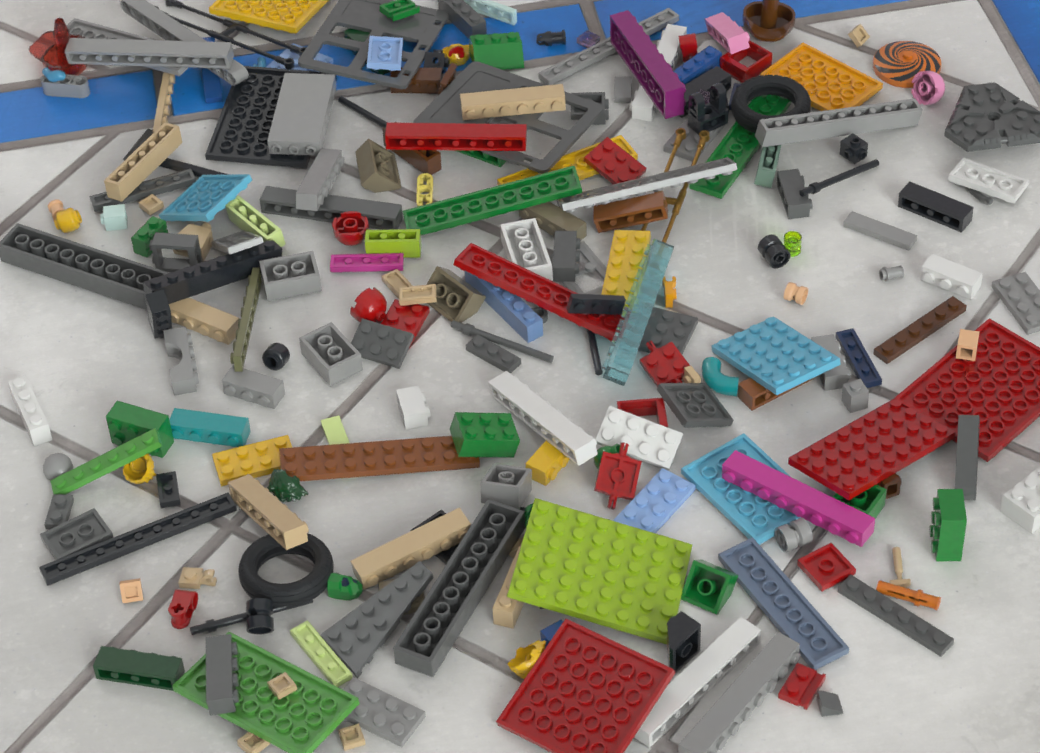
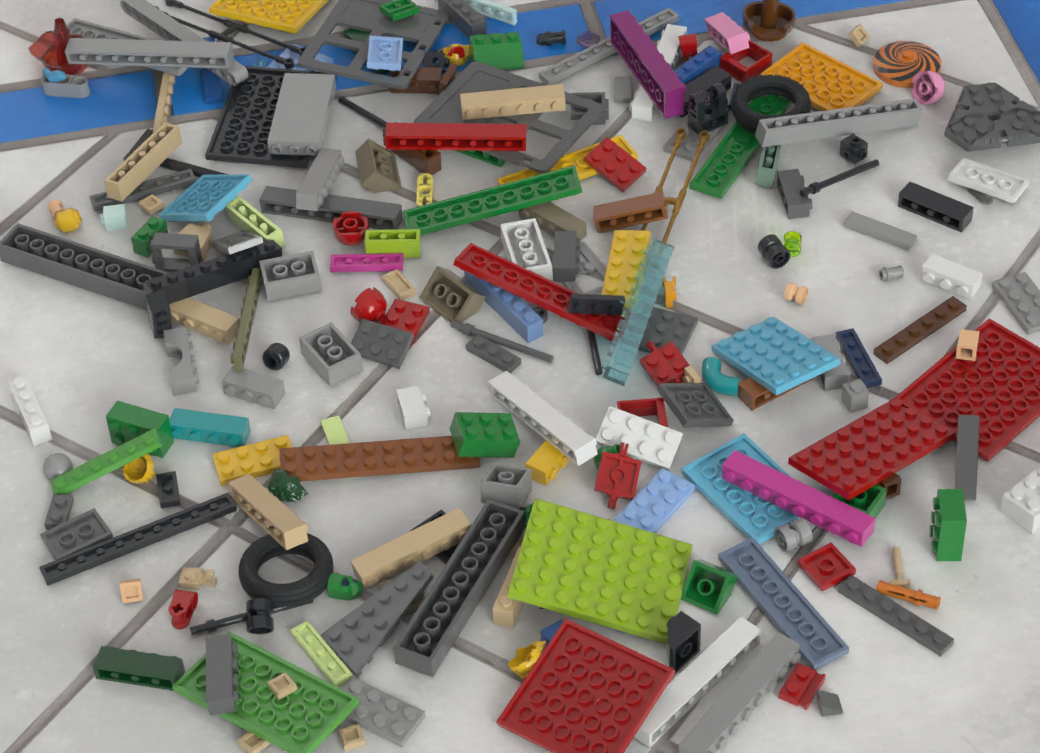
(417, 294): tan plate -> none
(641, 185): light grey plate -> none

